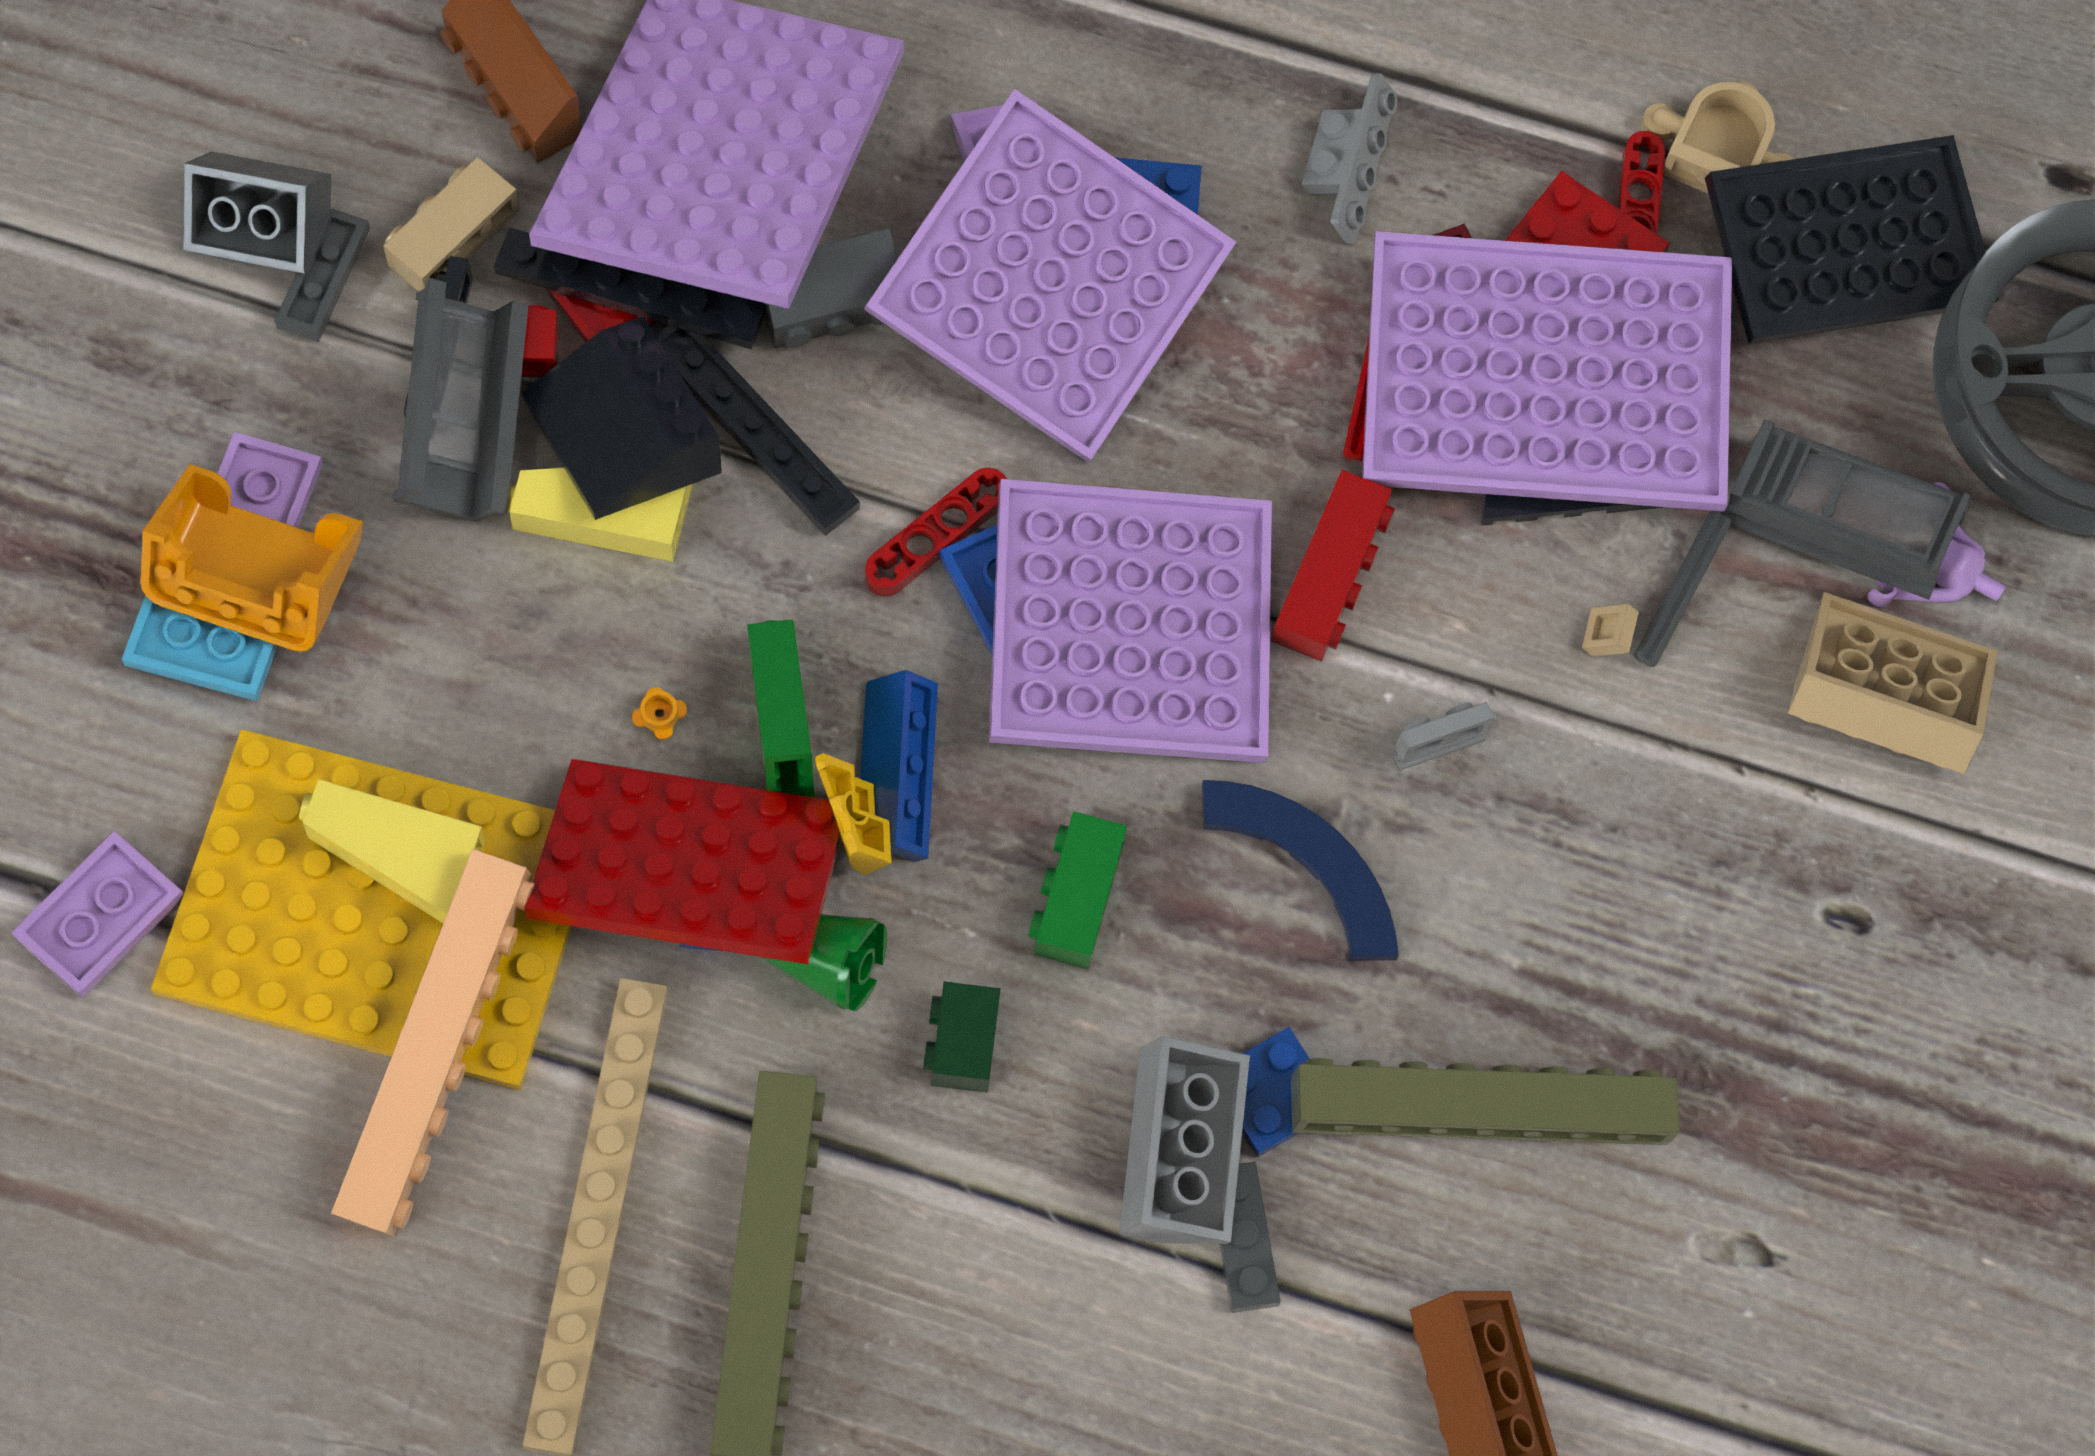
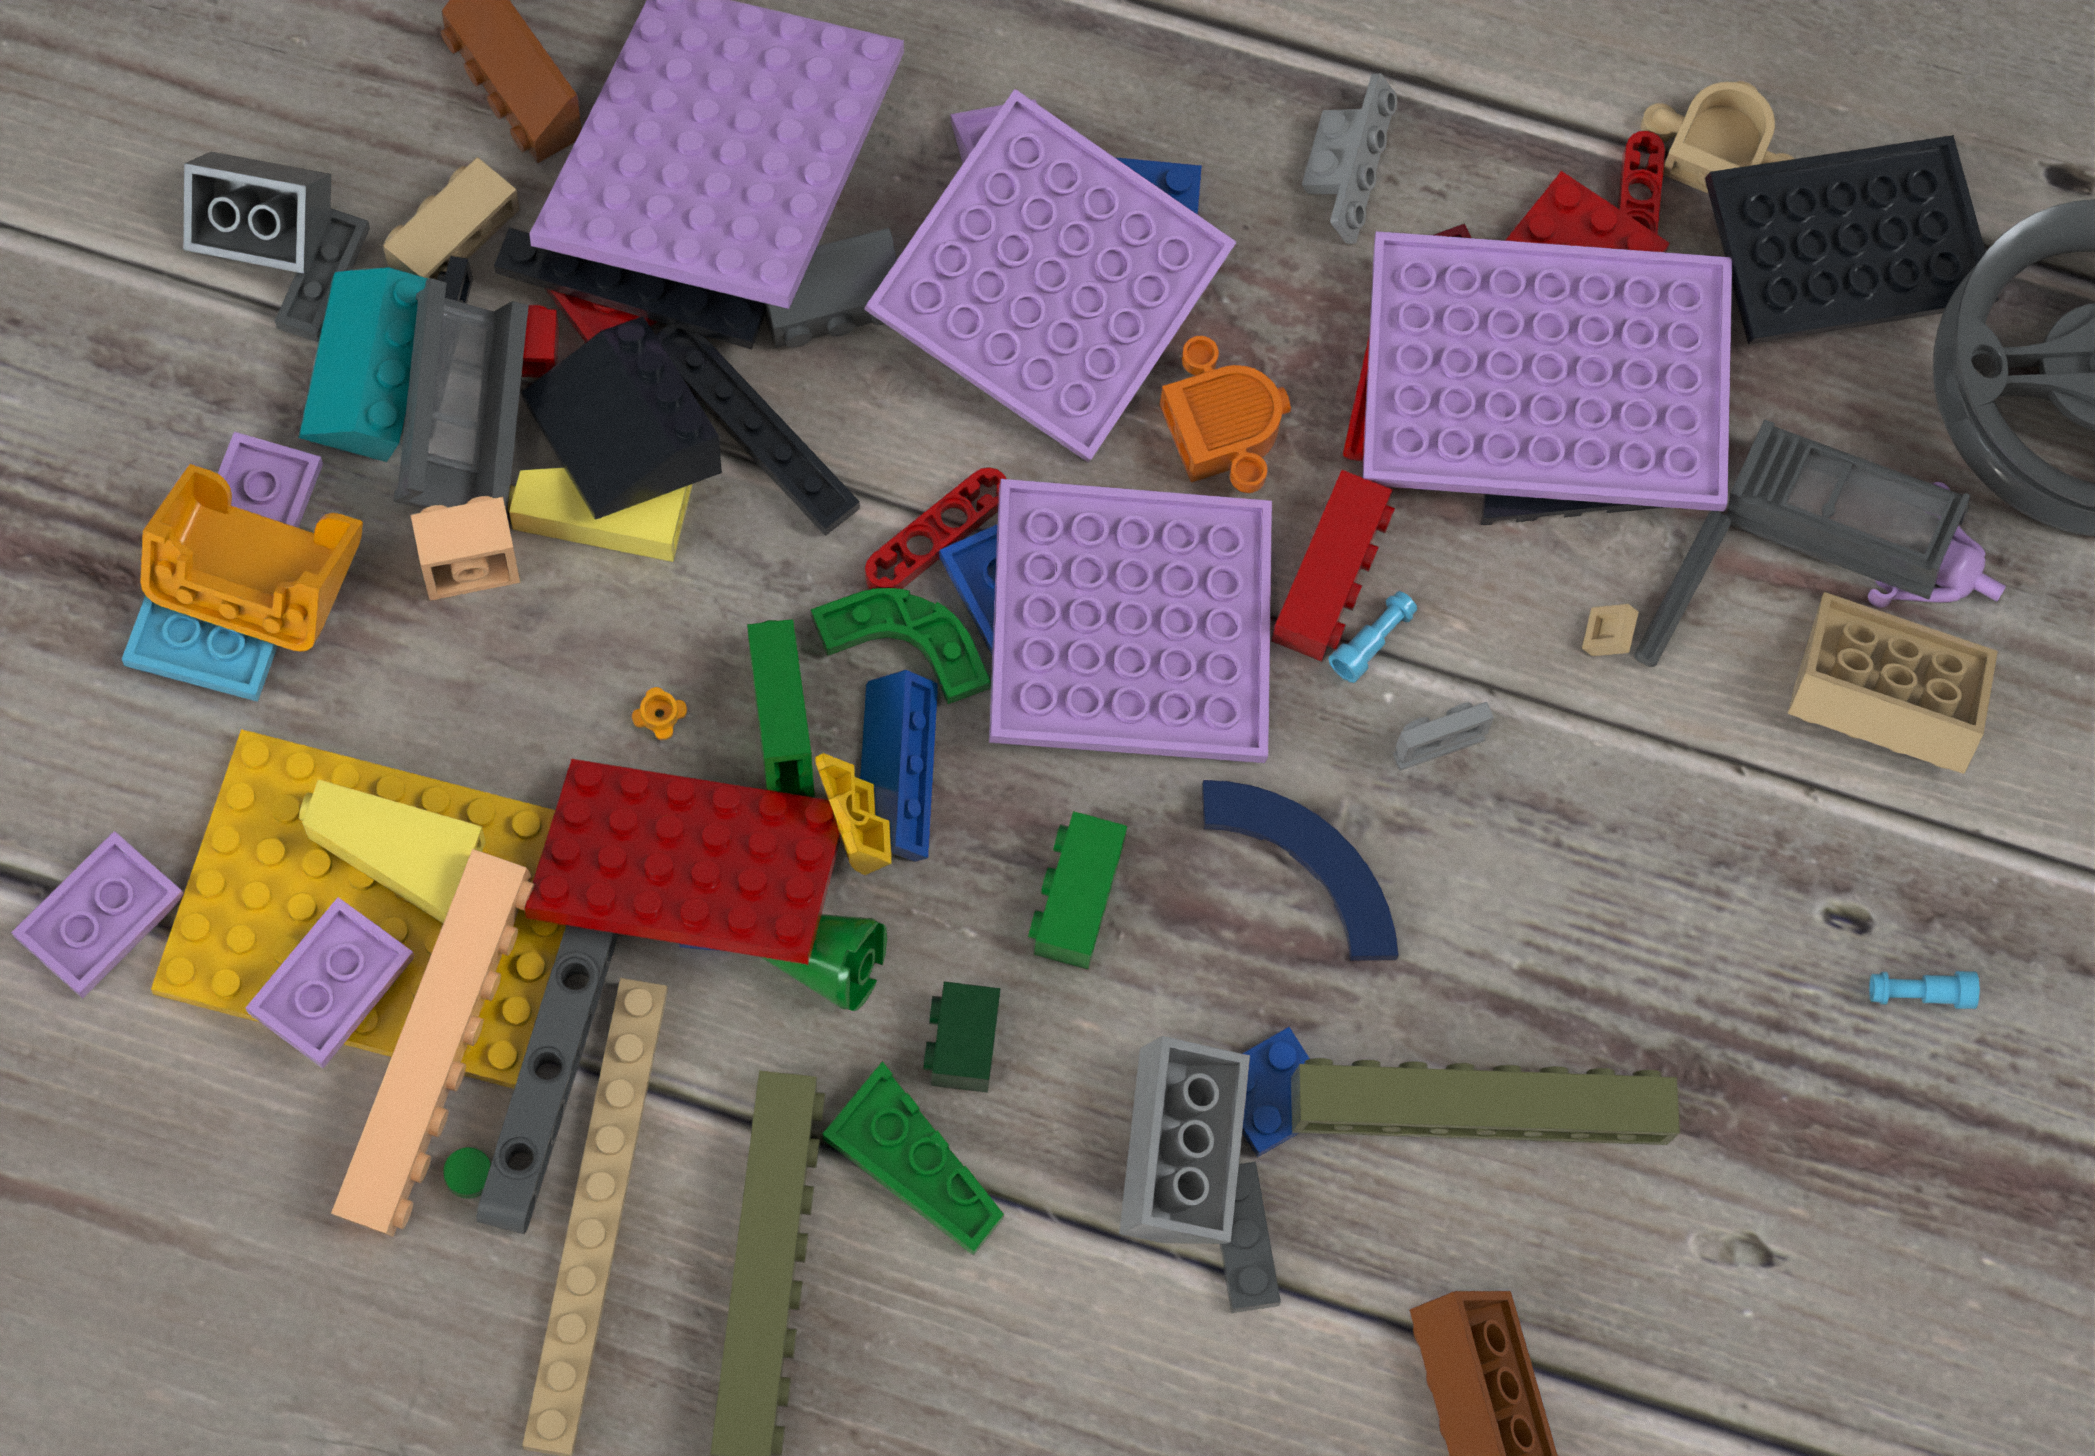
(330, 982): none -> lavender plate
(363, 362): none -> teal slope
(465, 547): none -> light nougat brick
(466, 1172): none -> green tile
(540, 1103): none -> dark grey beam
(905, 1154): none -> green wing
(908, 618): none -> green plate
(1223, 417): none -> orange piece
(1352, 659): none -> medium azure piece
(1959, 989): none -> medium azure piece

